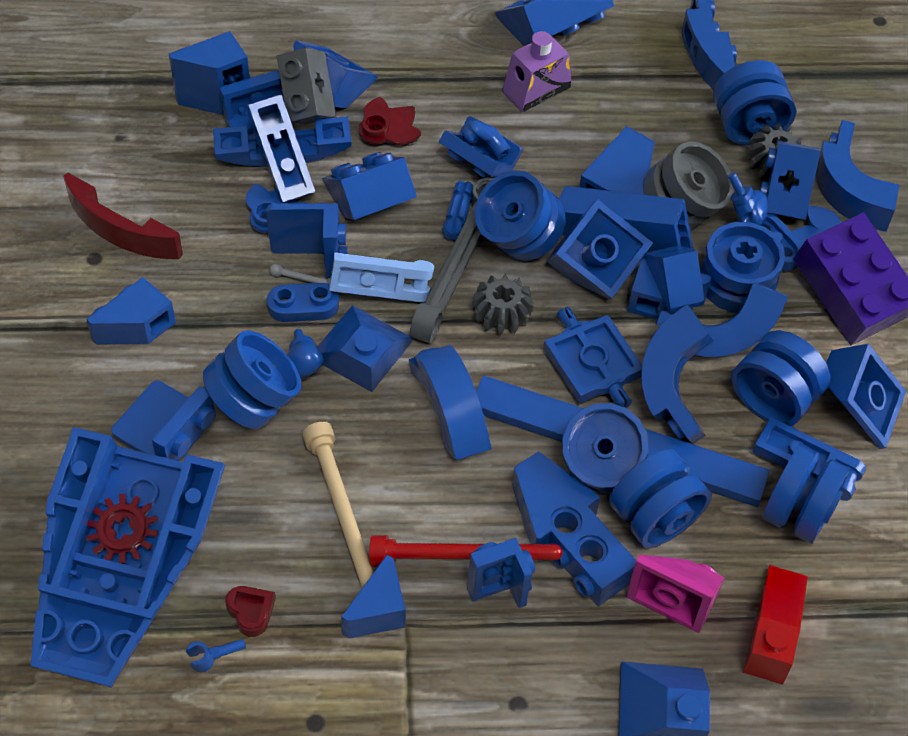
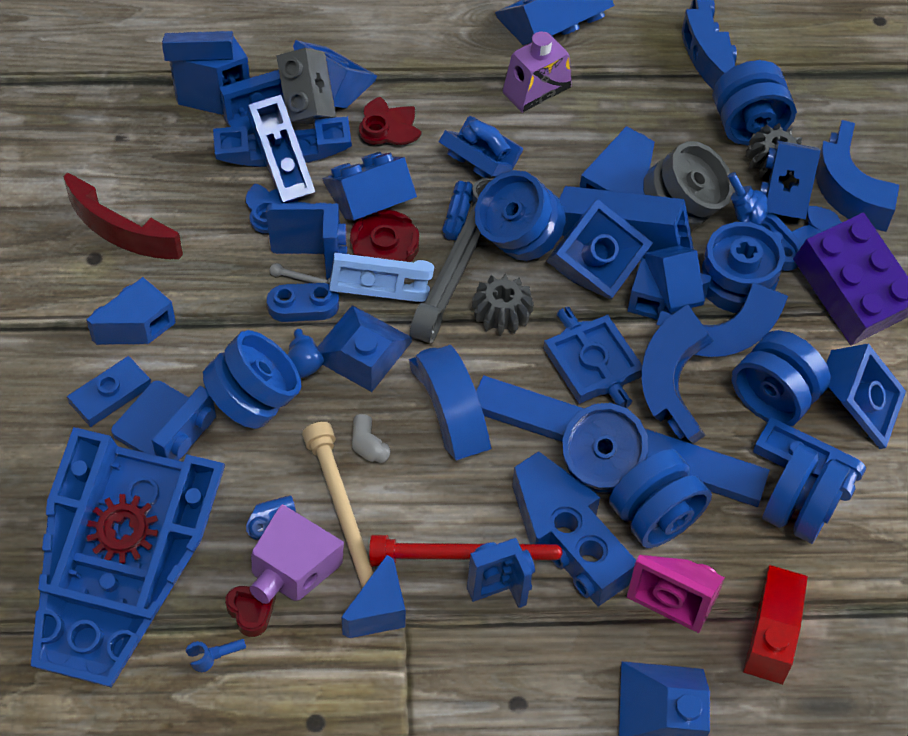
(109, 391): none -> blue plate
(198, 46): none -> blue slope
(263, 515): none -> blue arm
(293, 557): none -> medium lavender torso
(367, 444): none -> light grey arm
(385, 236): none -> dark red tile

